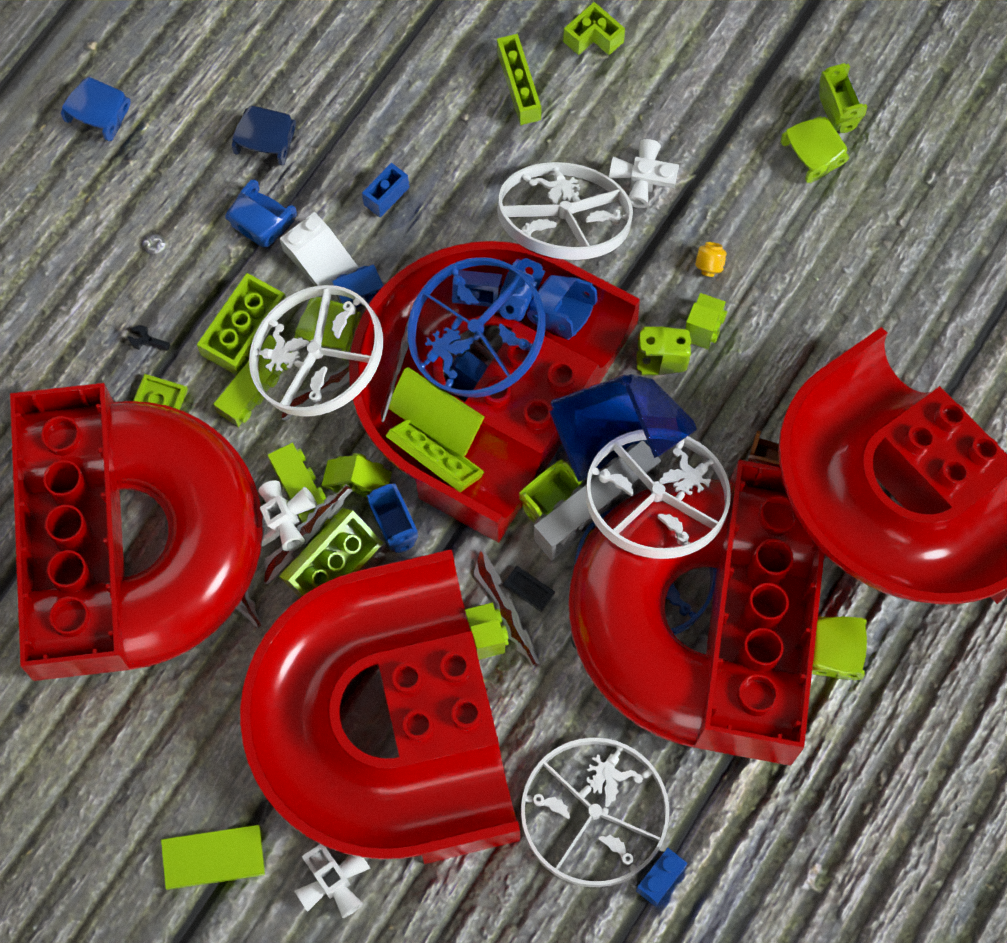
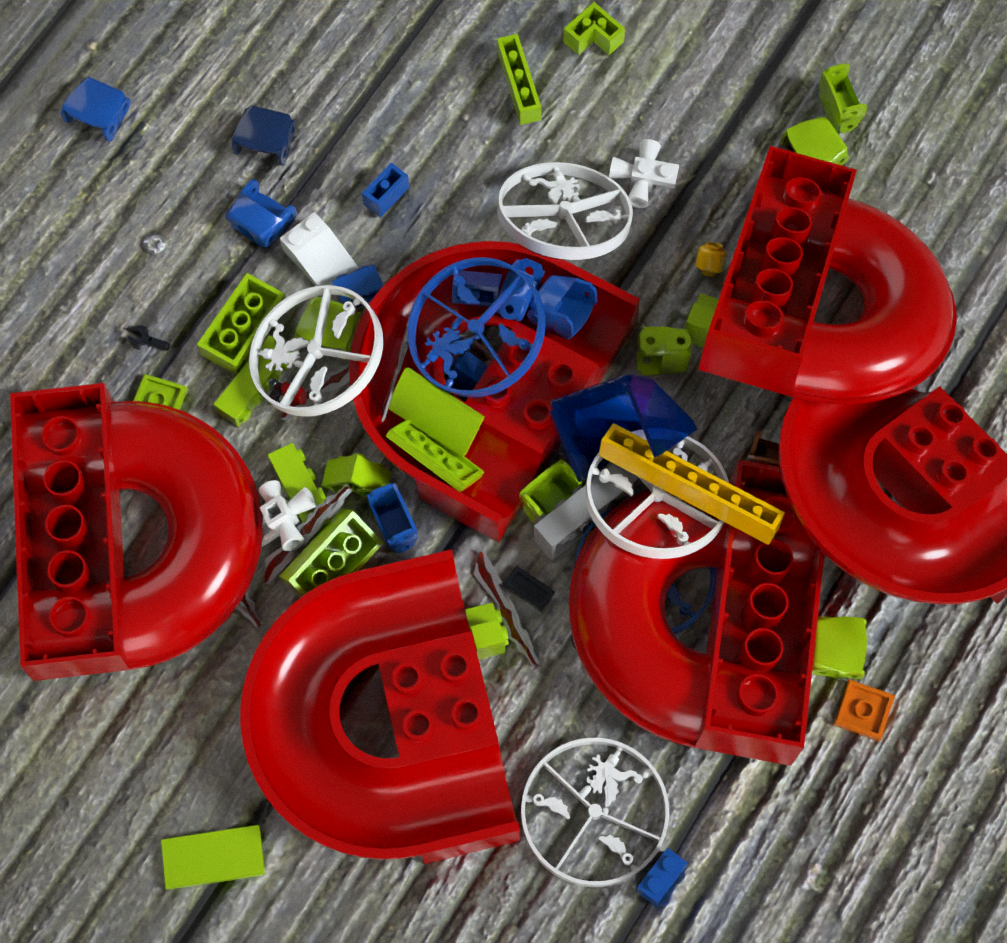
(275, 389): none -> black bar
(301, 396): none -> red tile
(331, 880): white brick -> none
(692, 484): none -> yellow brick
(771, 293): none -> red piece
(864, 710): none -> orange tile

